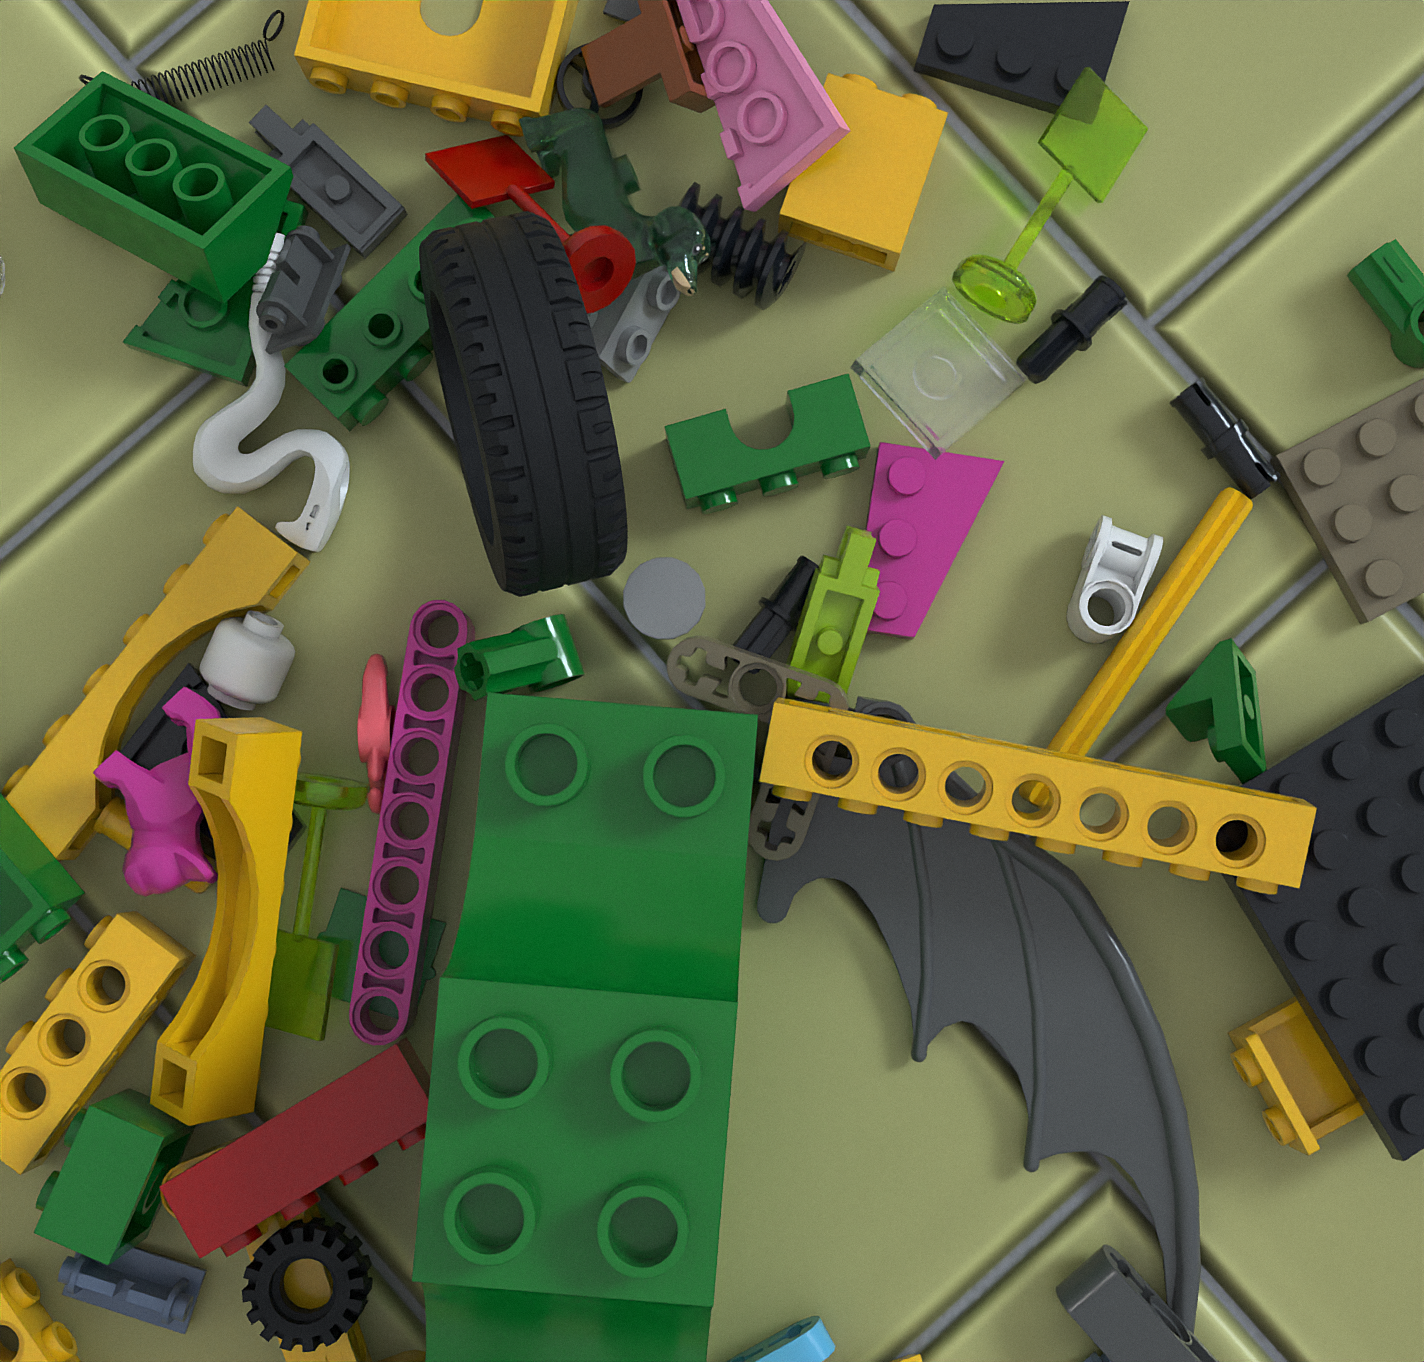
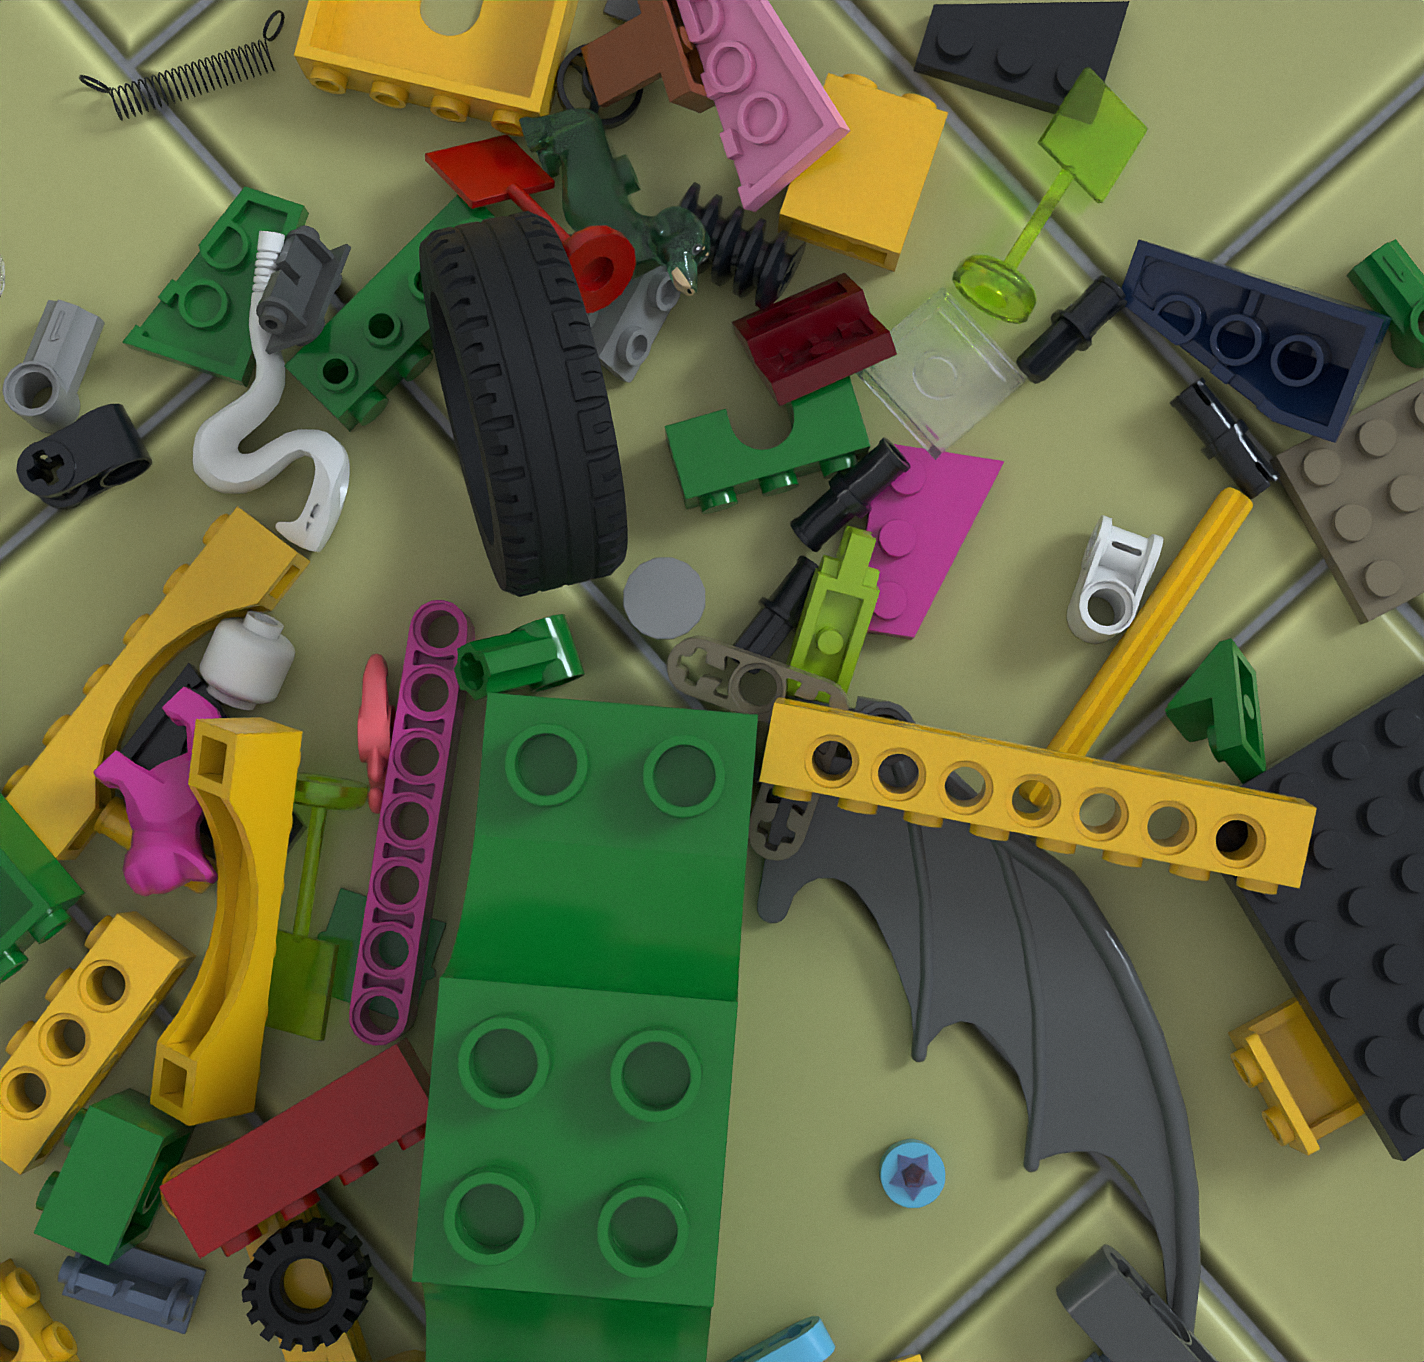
(54, 360): none -> light grey piece
(93, 456): none -> black piece
(159, 184): green slope -> none
(331, 182): dark grey hinge -> none
(813, 338): none -> dark red slope
(850, 495): none -> black pin
(912, 1173): none -> medium azure tile
(1270, 341): none -> dark blue wedge

